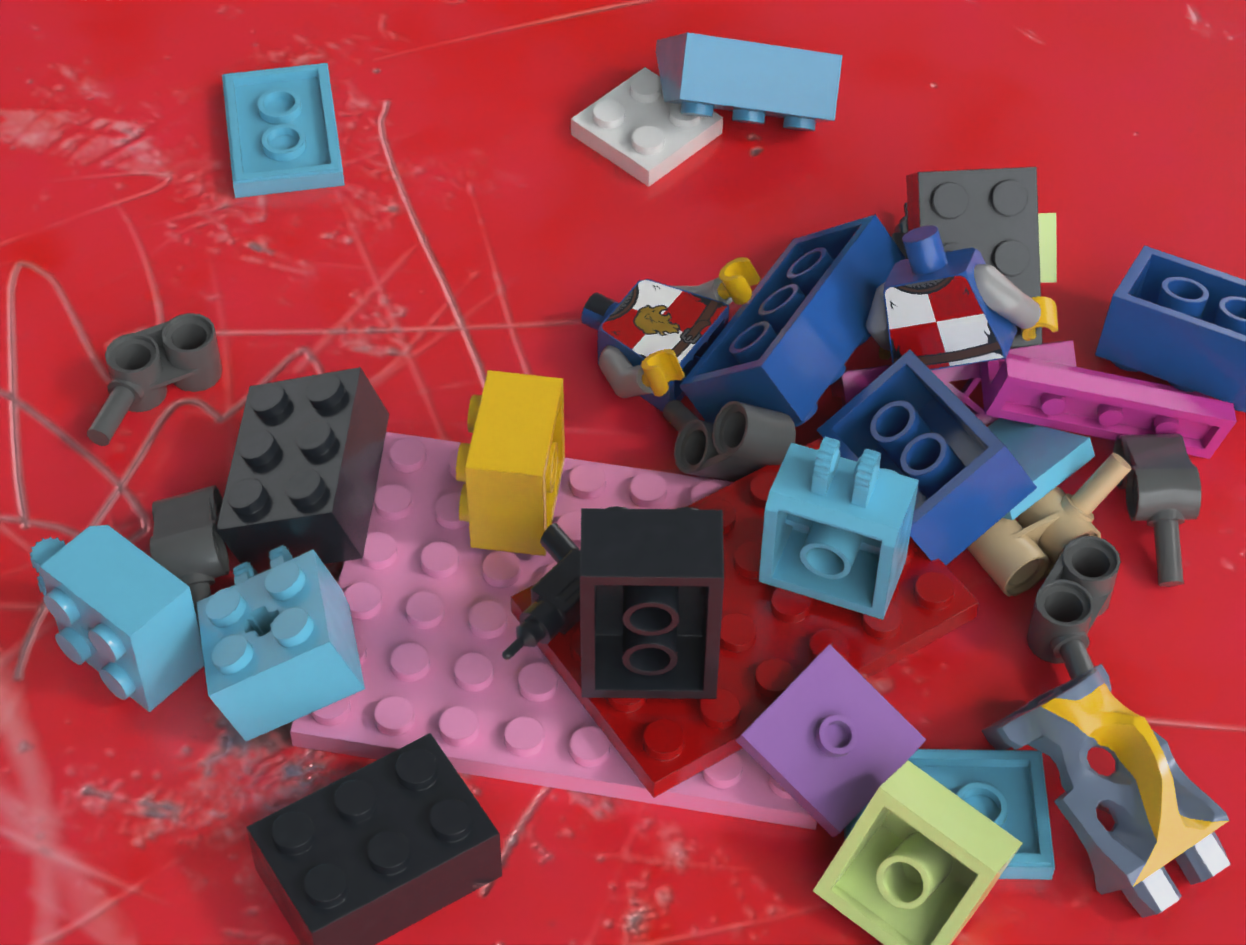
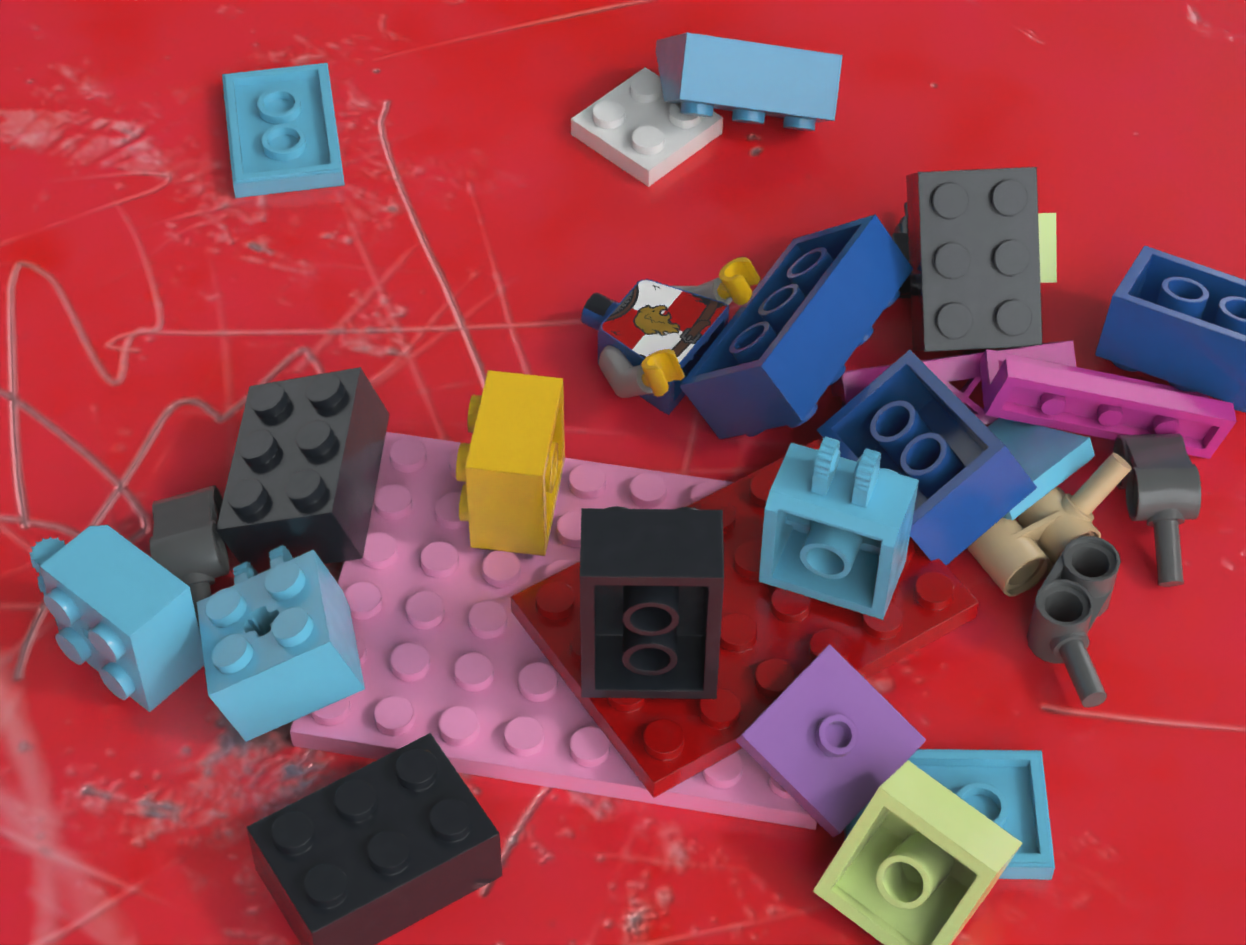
(149, 360): dark grey beam -> none
(554, 597): black piece -> none
(732, 446): dark grey beam -> none
(951, 306): torso -> none
(1149, 796): sand blue hips -> none

